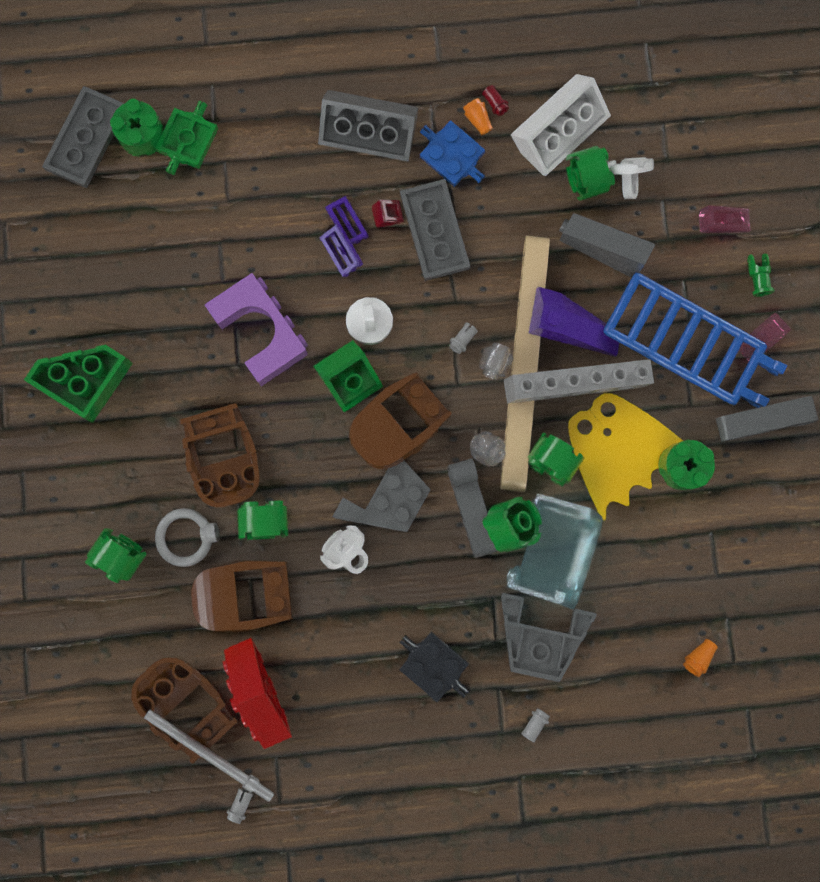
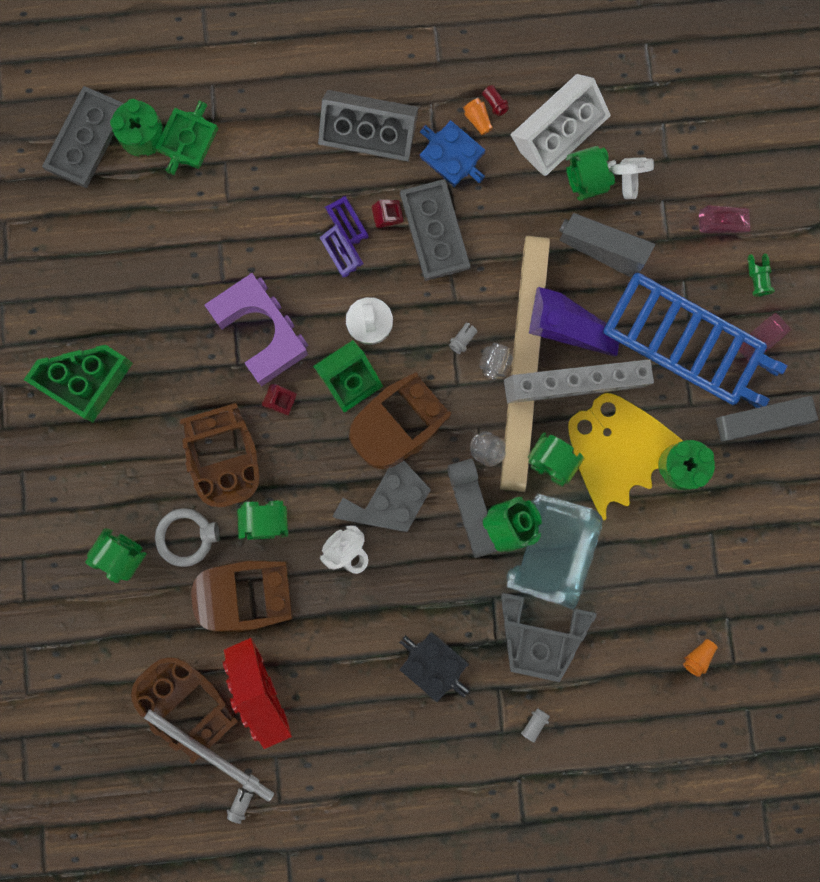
(279, 399): none -> dark red slope

